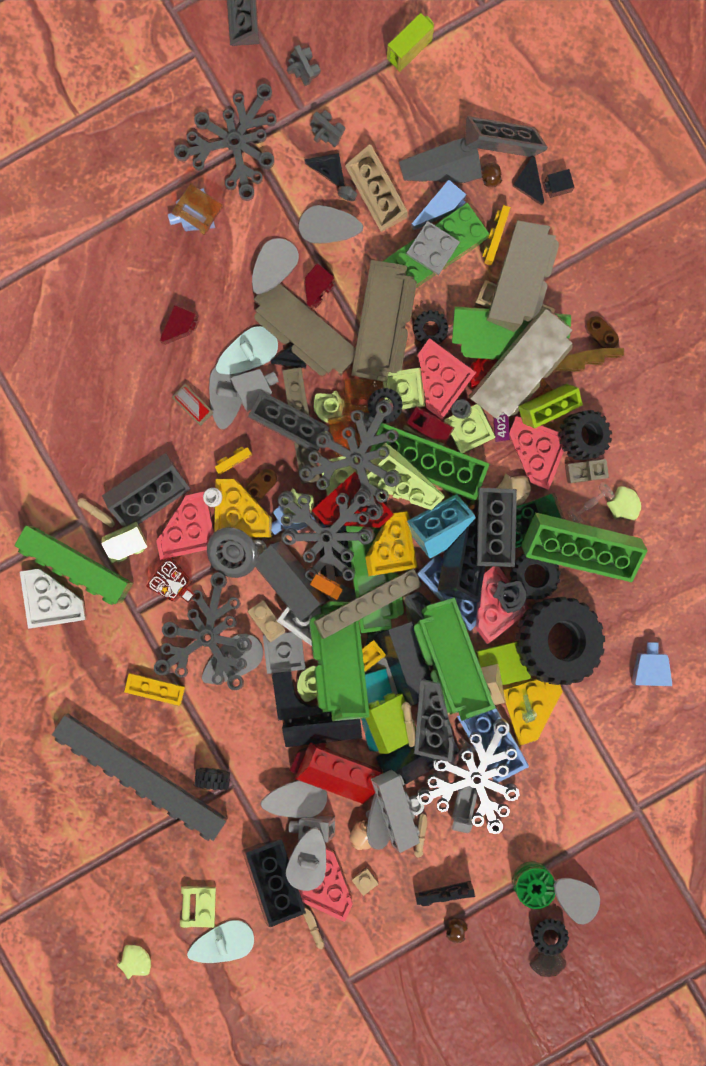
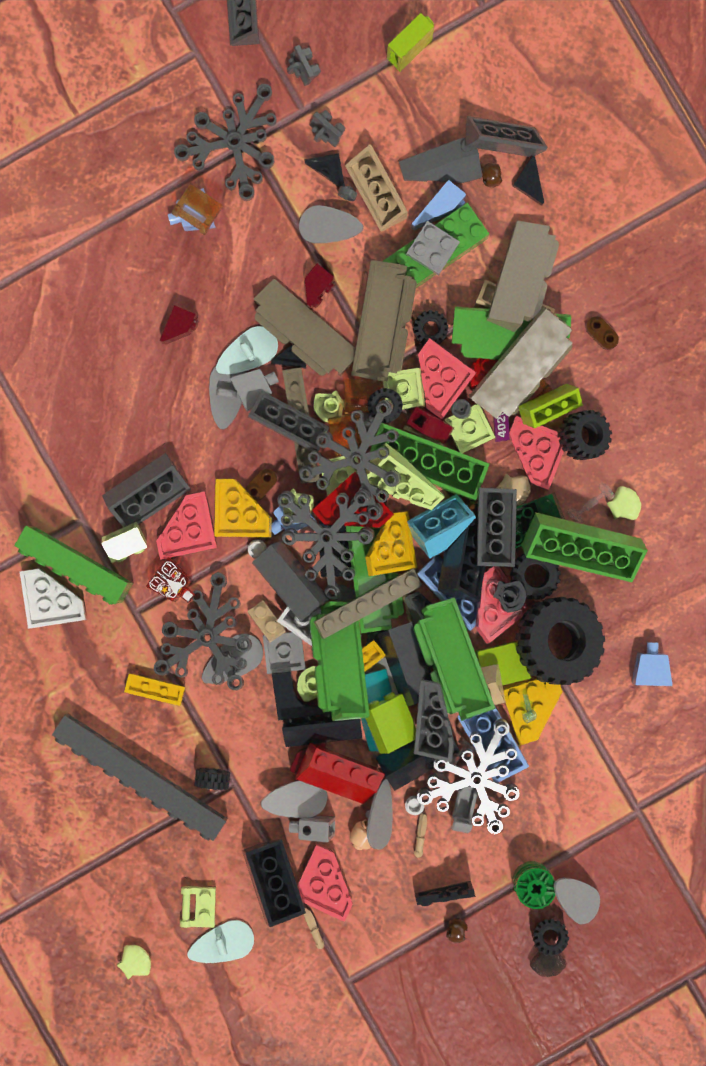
(96, 512): tan piece -> none
(192, 404): slope -> none
(212, 497): white plate -> none
(236, 549): dark grey wheel -> none
(239, 455): yellow plate -> none
(273, 264): light grey shield -> none
(308, 861): light grey shield -> none
(326, 586): orange piece -> none
(365, 881): tan plate -> none
(396, 811): light grey brick -> none
(409, 723): tan piece -> none
(495, 235): yellow plate -> none
(558, 183): black brick -> none
(577, 361): pearl gold slope -> none
(587, 471): dark tan slope -> none

